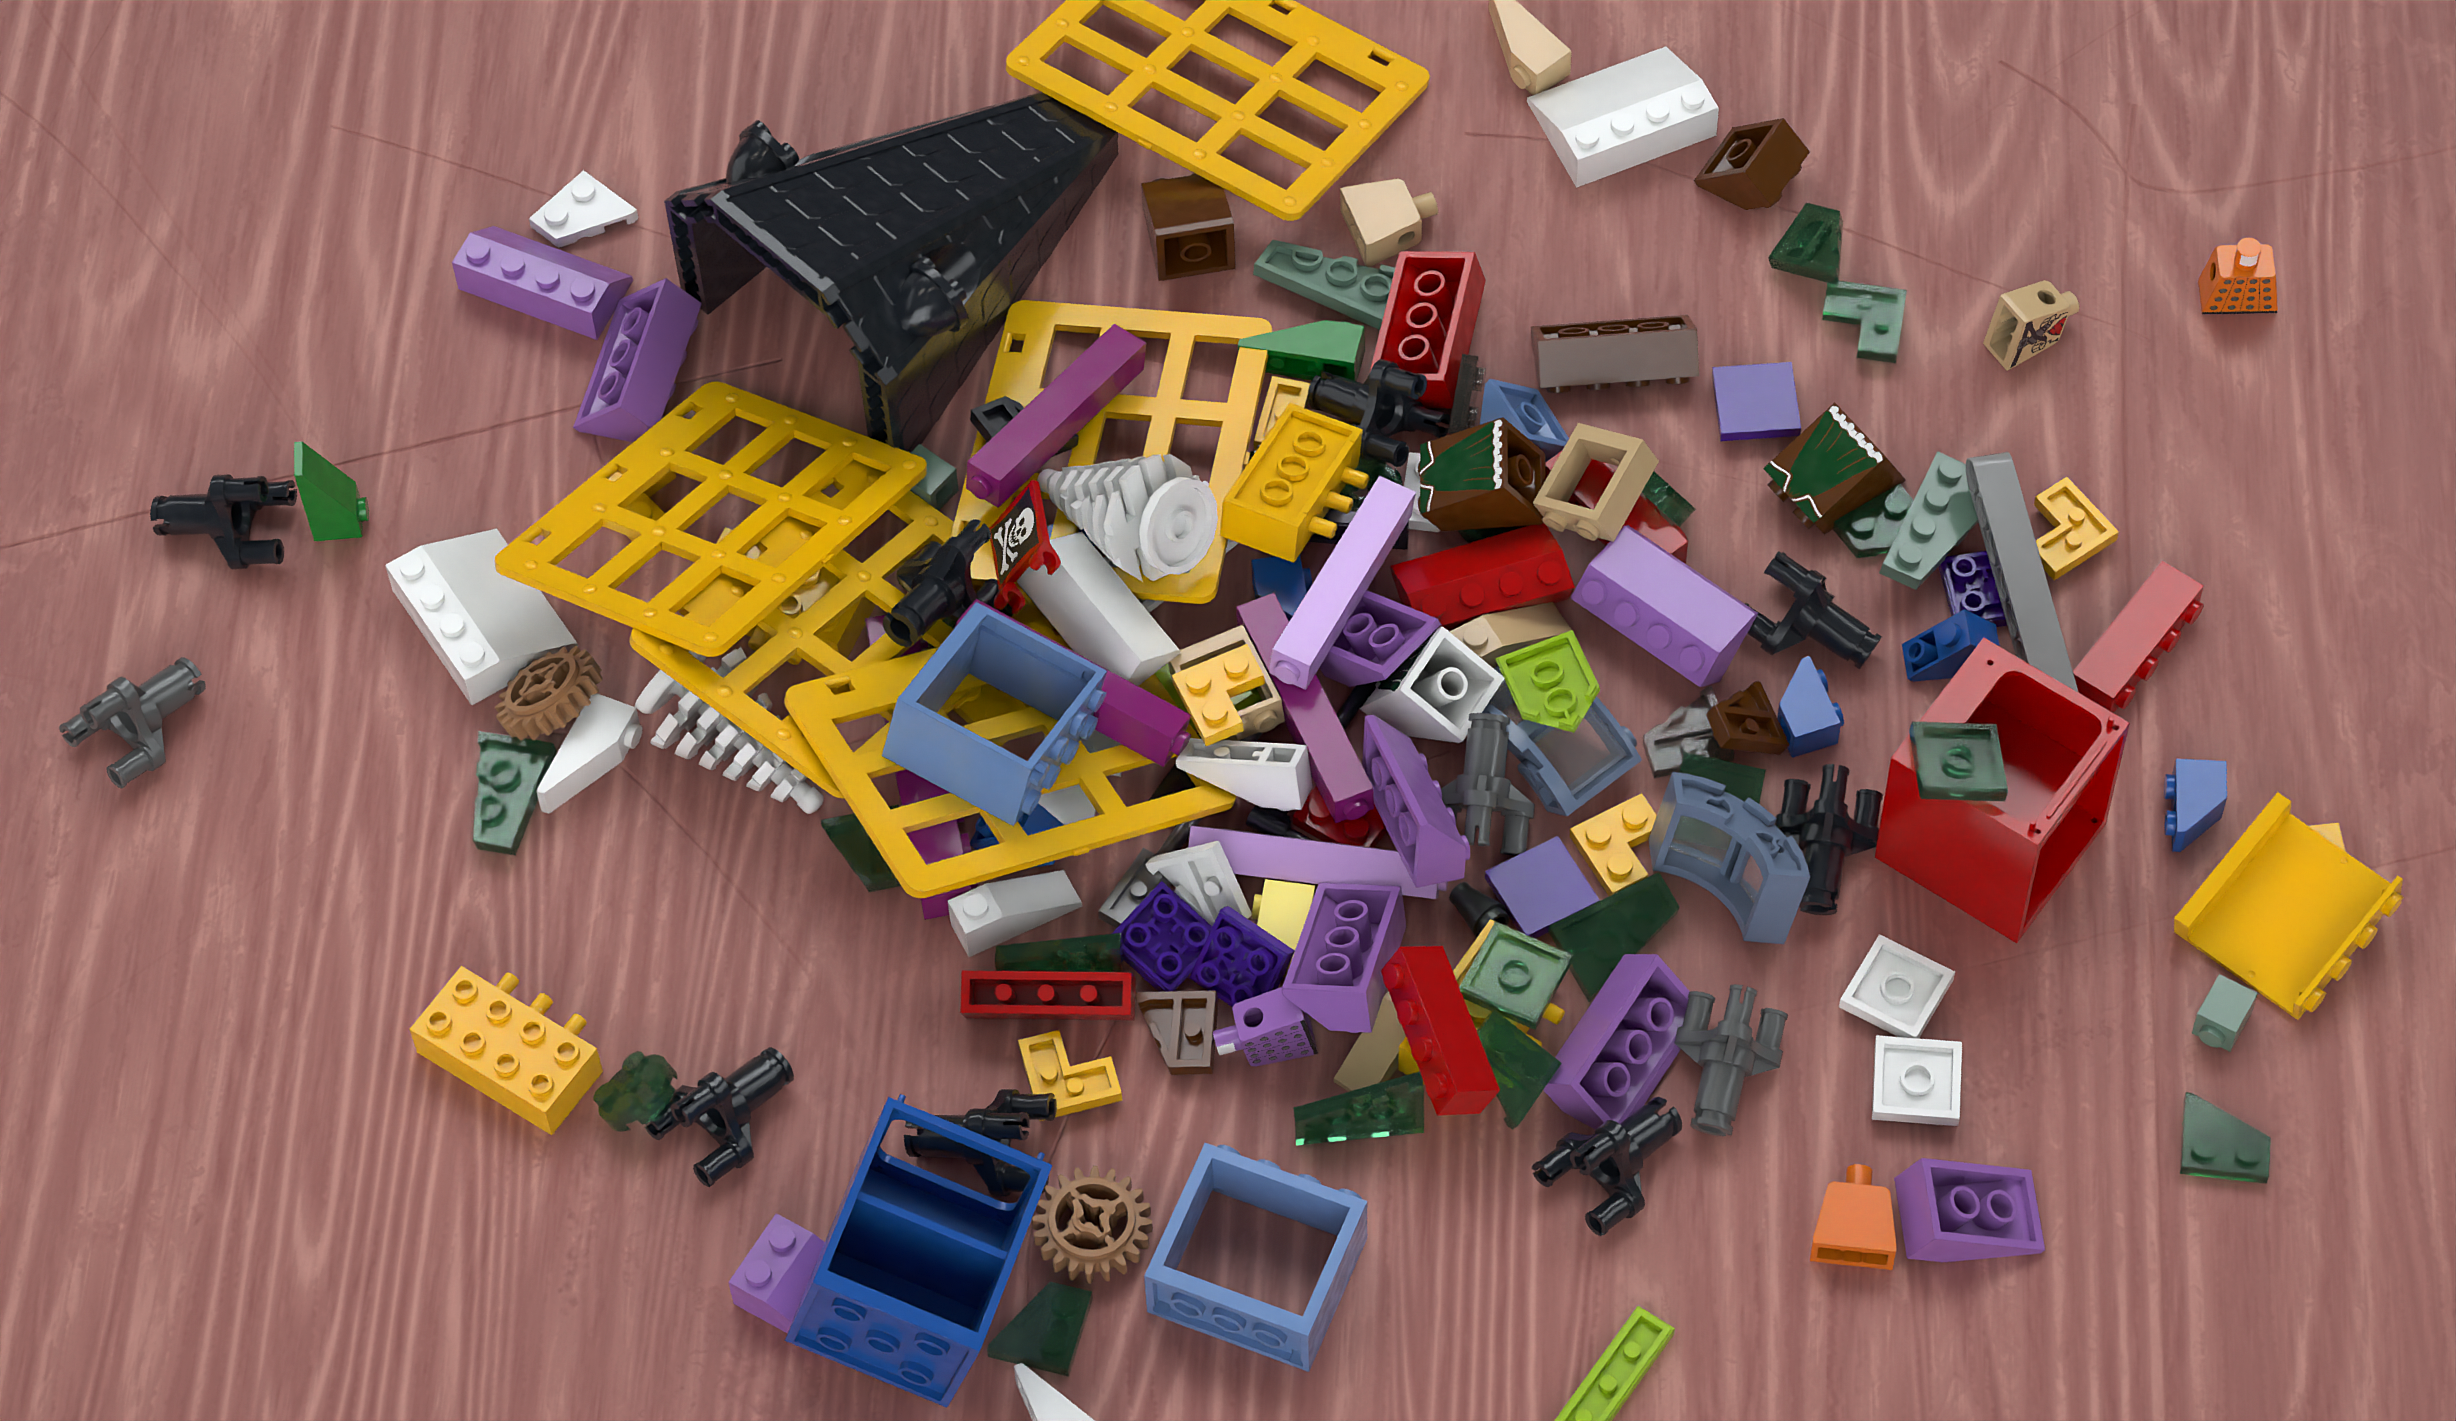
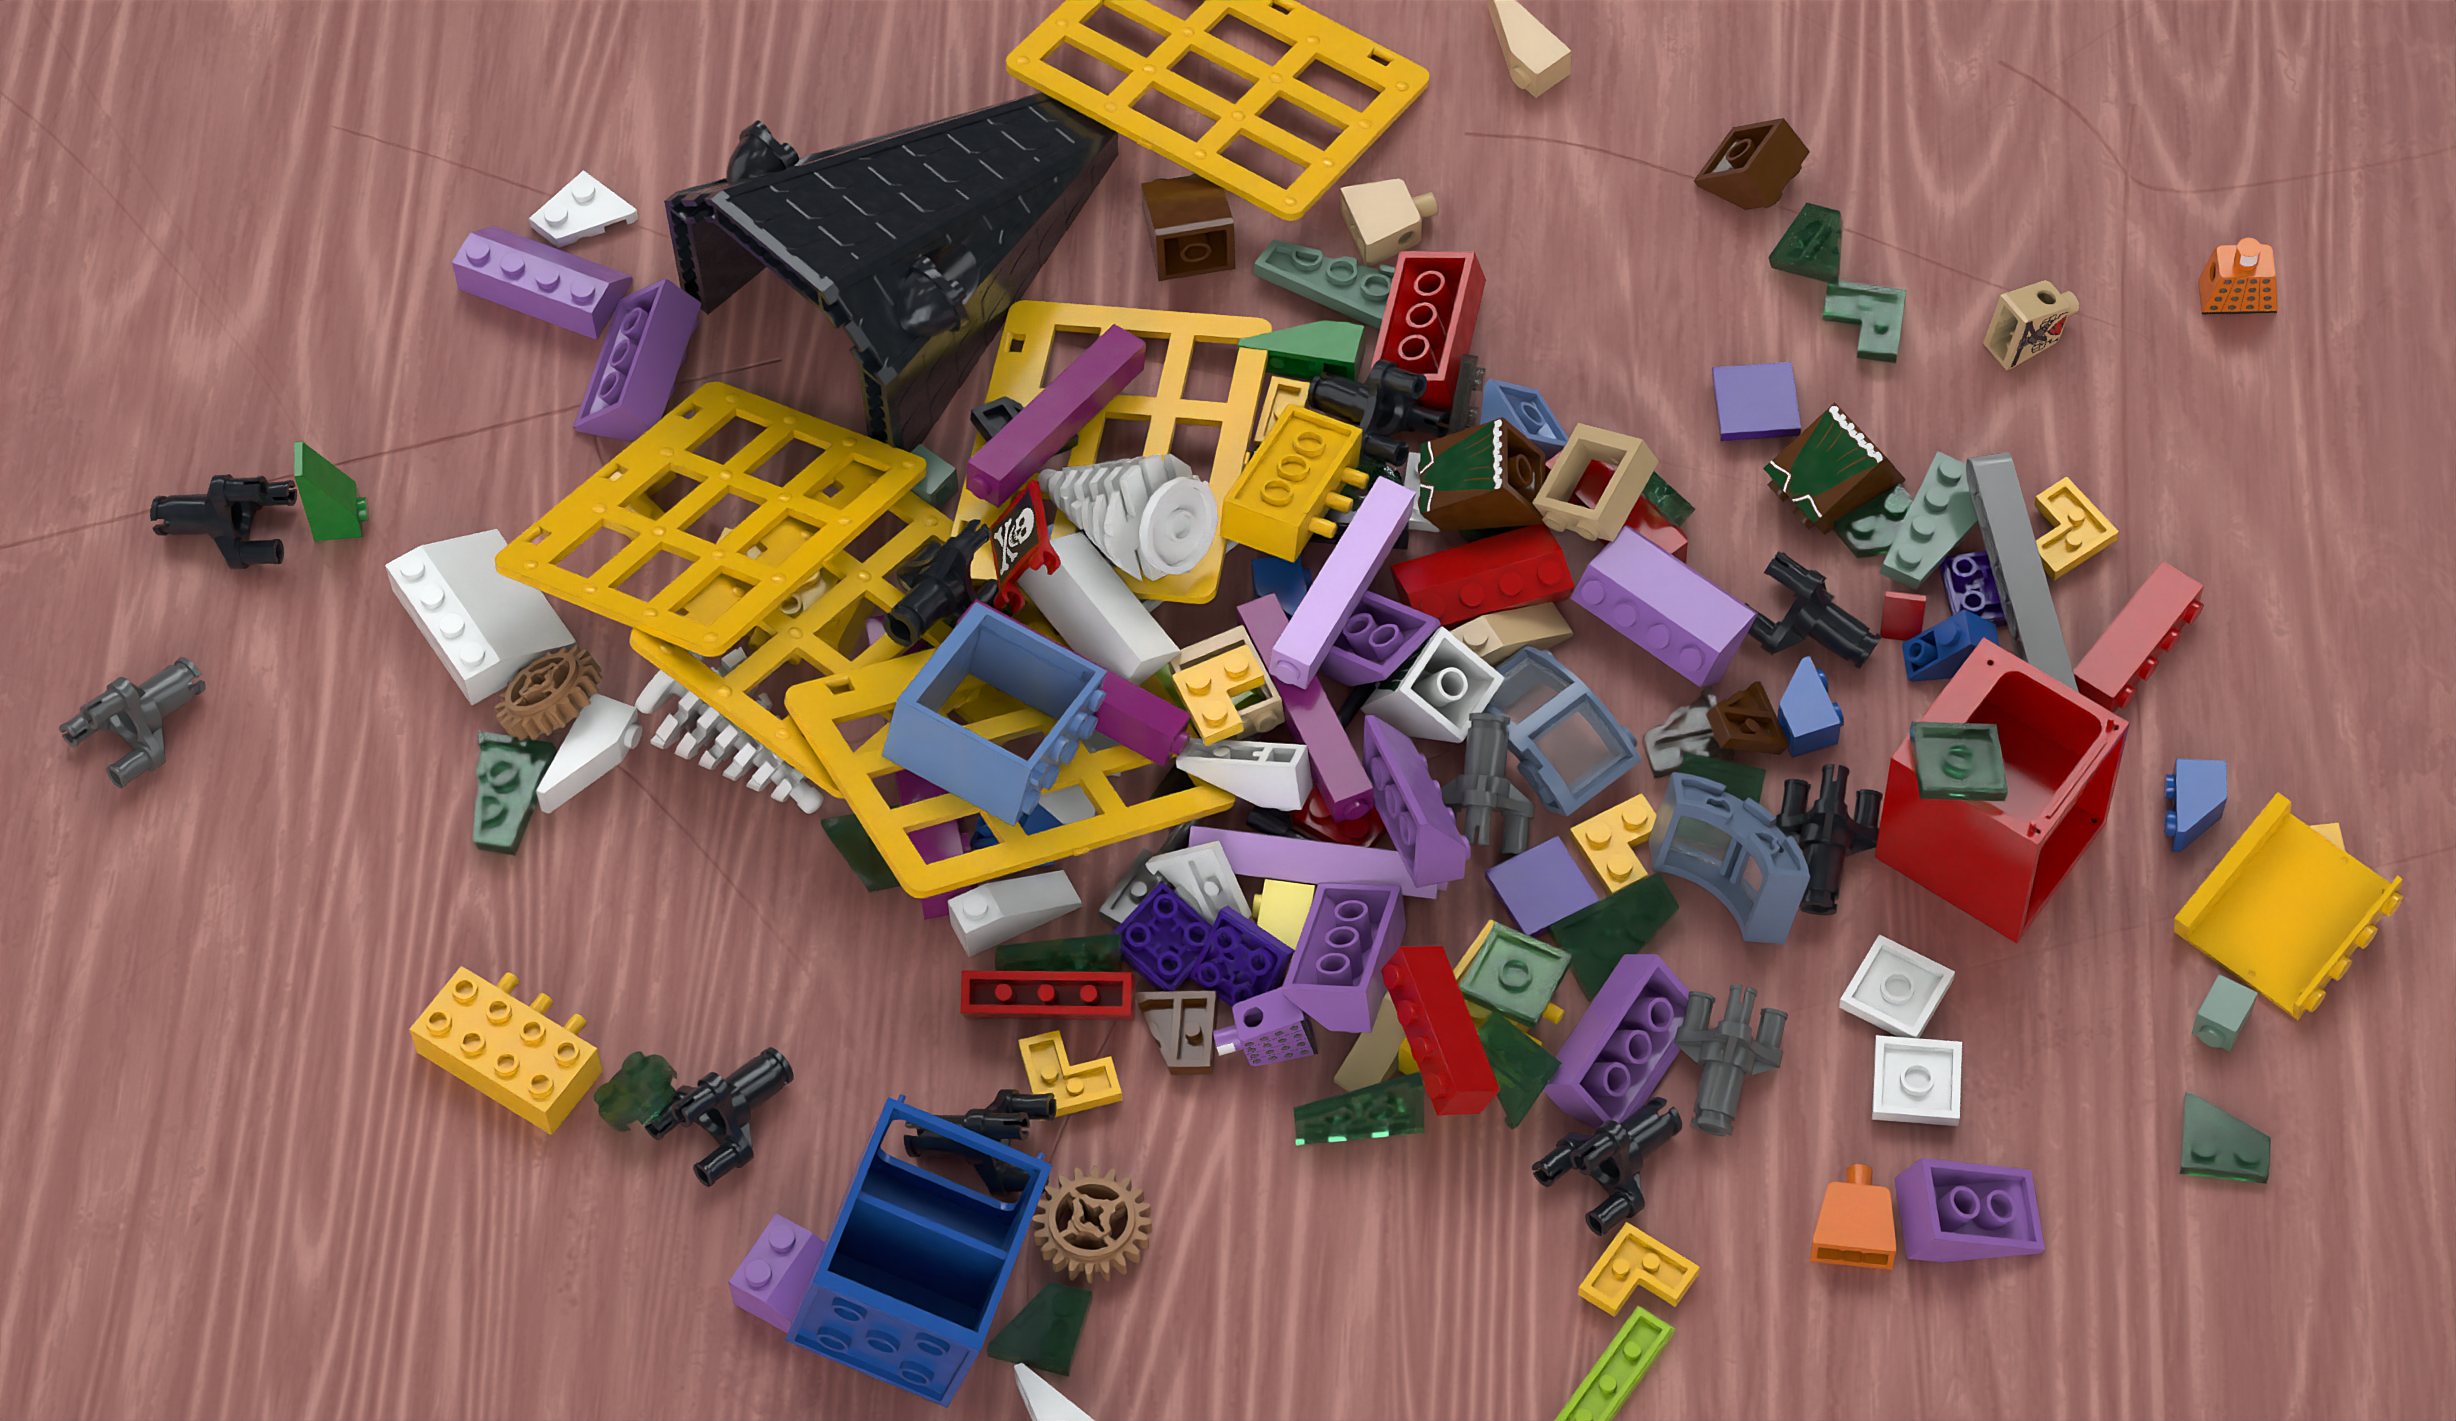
(1231, 1314): medium blue window -> none
(1477, 907): pearl dark grey cone -> none
(1551, 681): lime tile -> none
(1615, 352): slope -> none
(1625, 115): white slope -> none
(1634, 1261): none -> yellow plate
(1902, 615): none -> red slope

